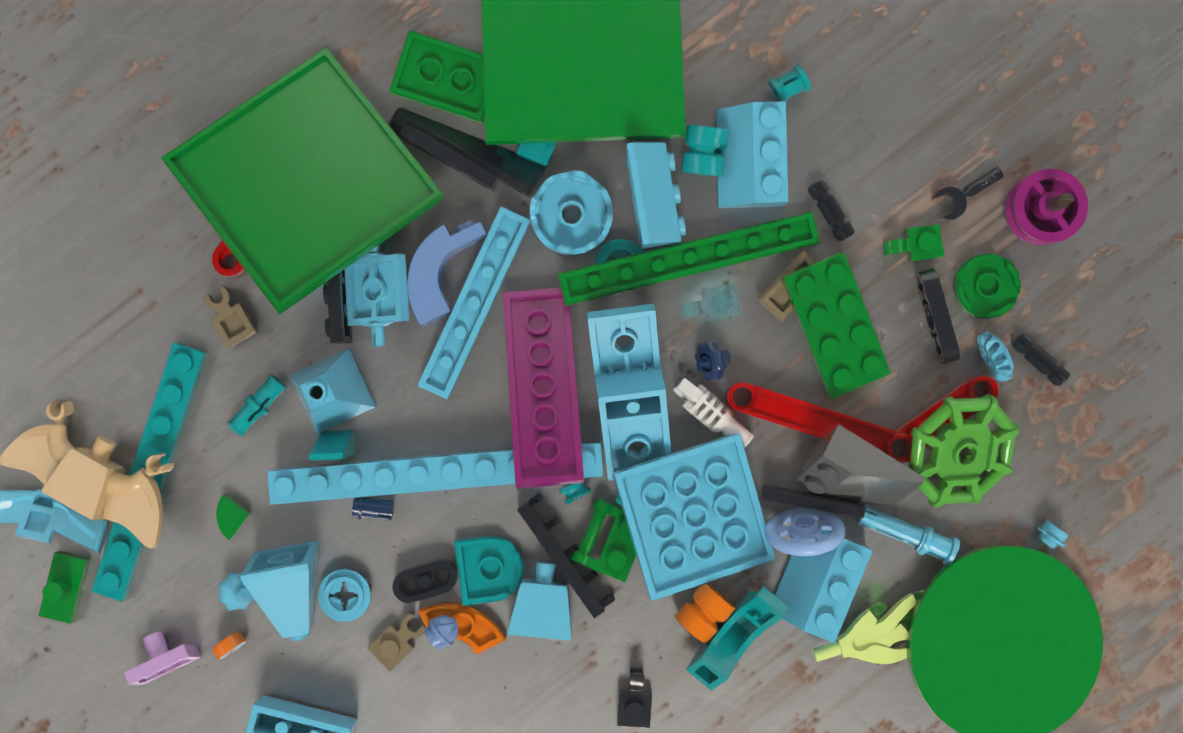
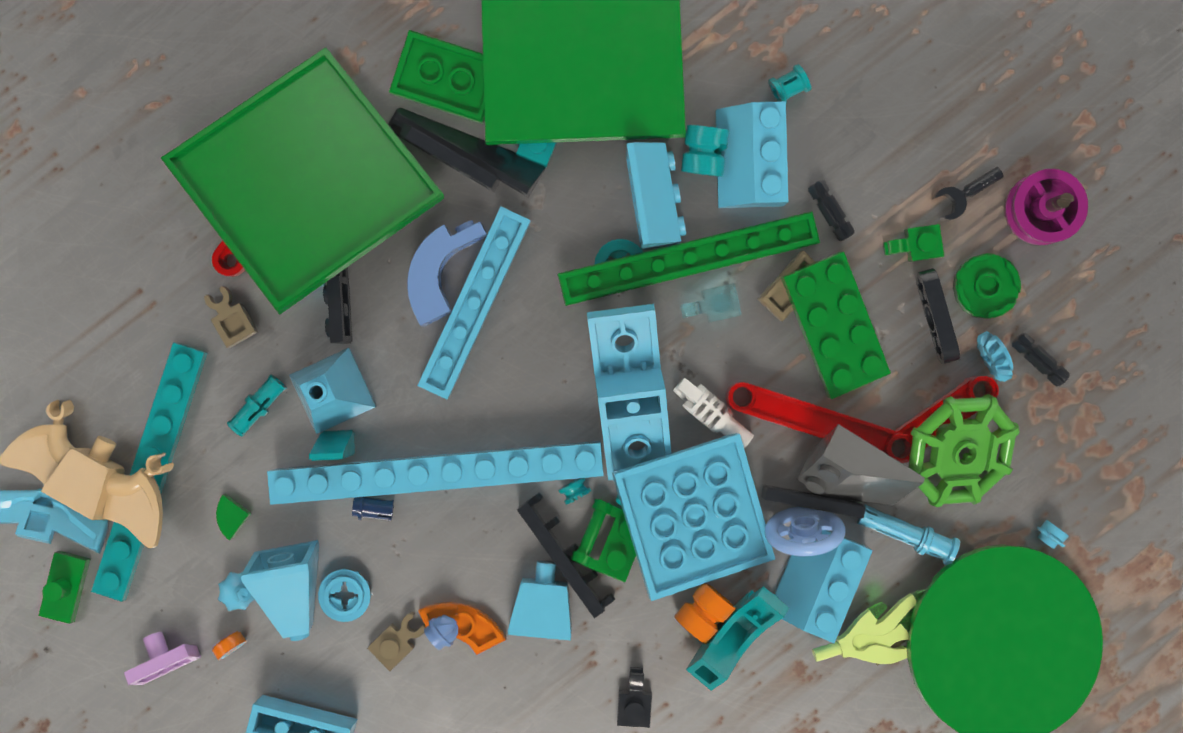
(377, 292): medium azure plate -> none
(426, 581): black plate -> none
(487, 568): teal tile -> none
(542, 389): magenta plate -> none
(578, 190): medium azure plate -> none
(711, 360): dark blue piece -> none

